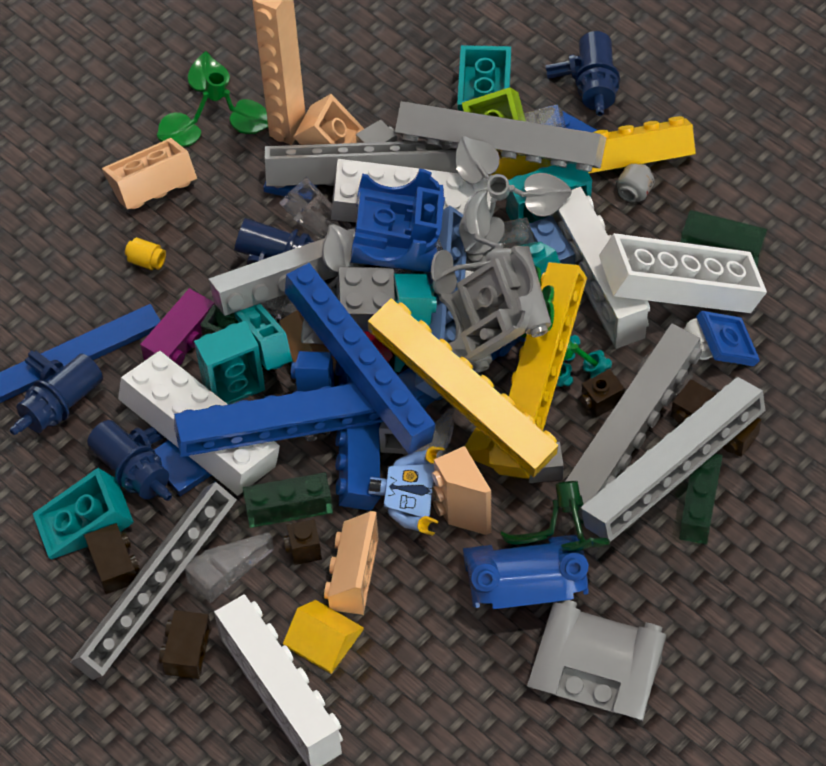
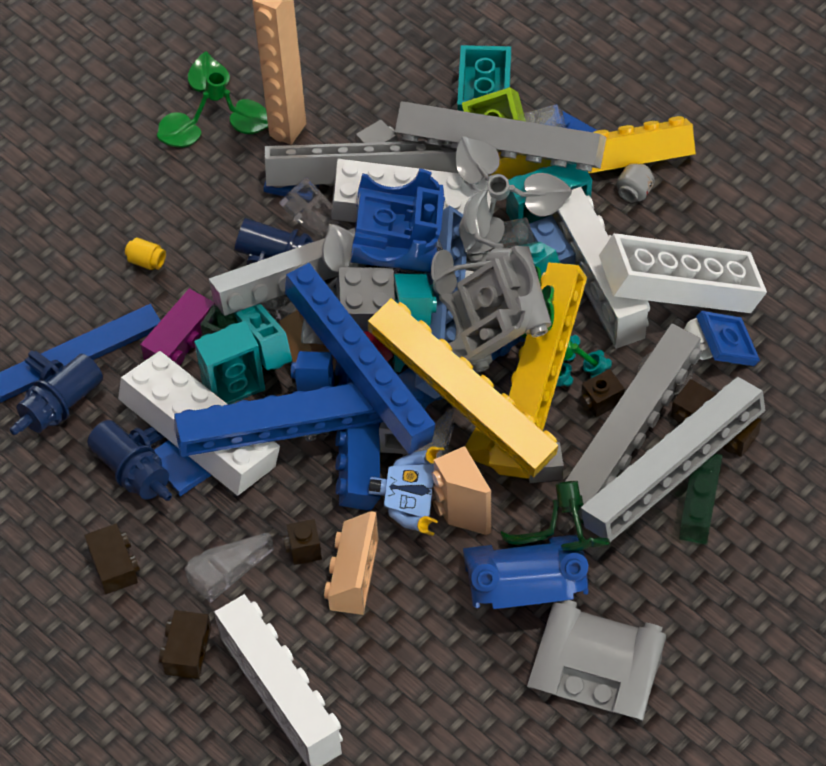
(81, 509): teal slope -> none
(150, 173): light nougat slope -> none
(153, 581): light grey brick -> none
(287, 499): clear green brick -> none
(321, 635): yellow slope -> none
(327, 124): light nougat slope -> none
(592, 71): dark blue piece -> none
(724, 233): clear green brick -> none

